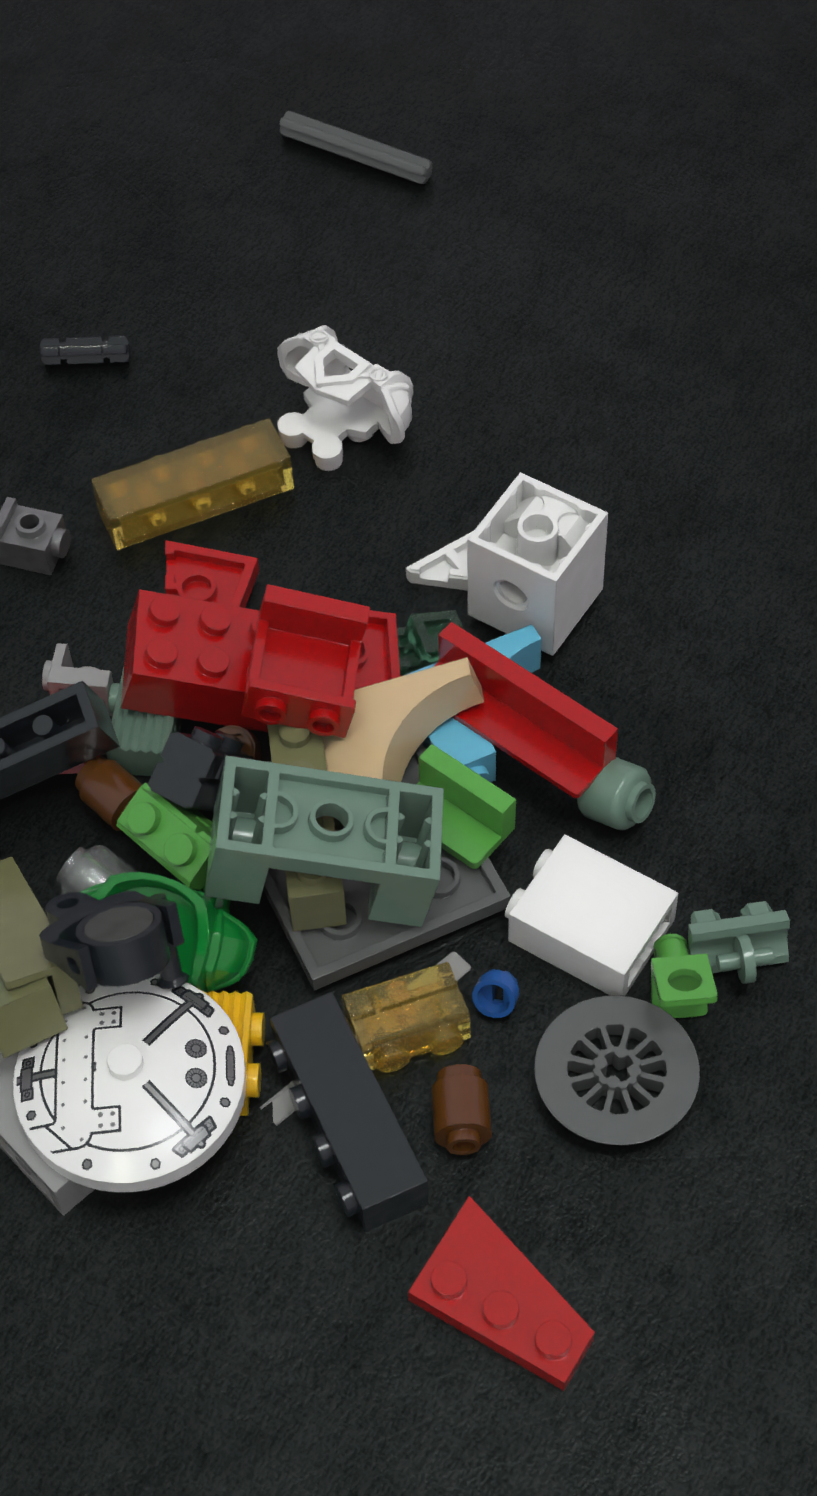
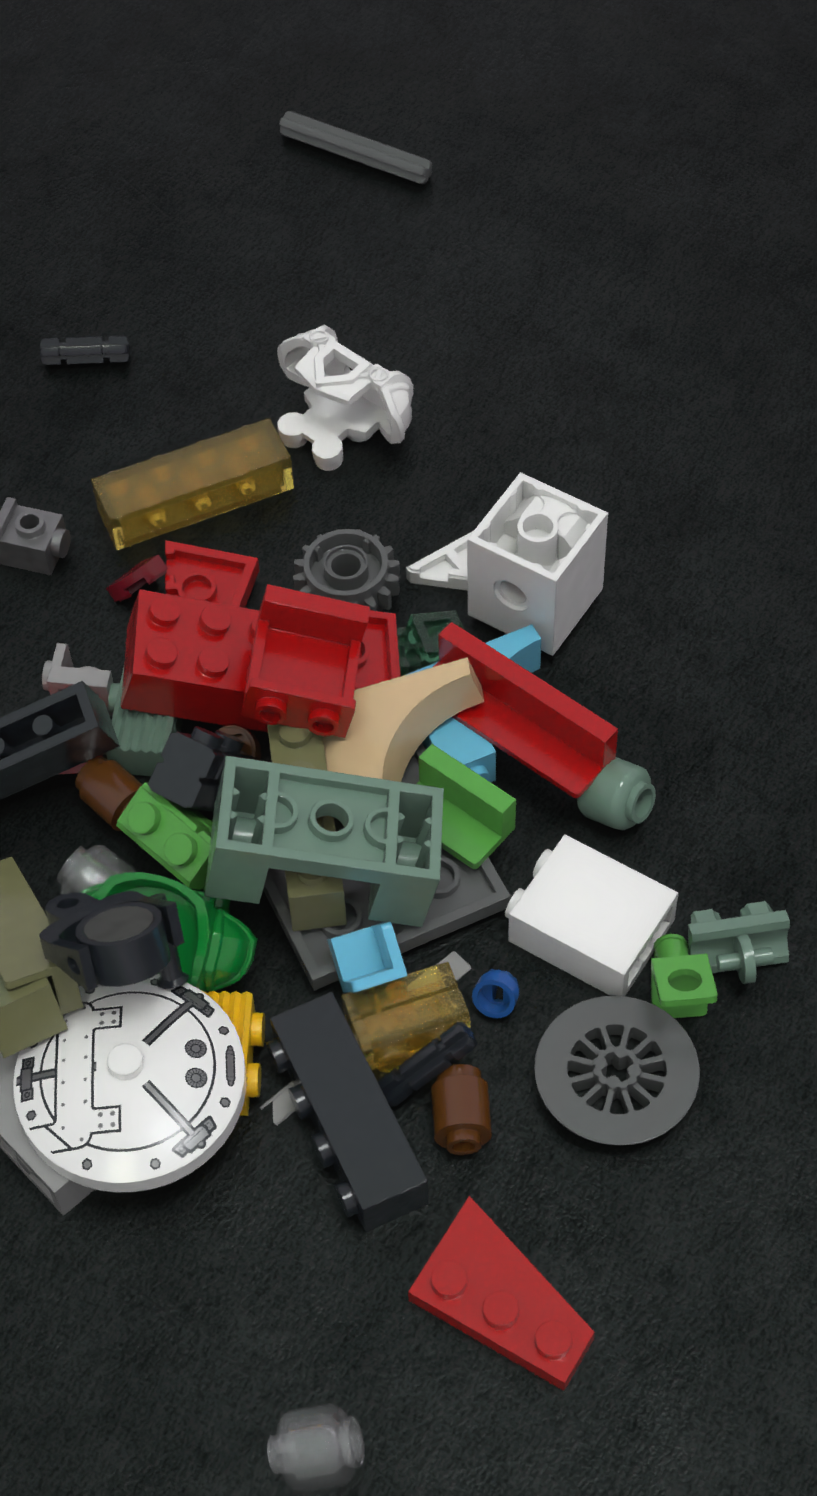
(144, 572): none -> dark red tile
(316, 1448): none -> clear head
(349, 568): none -> dark grey gear
(367, 957): none -> medium azure panel
(427, 1063): none -> black axle

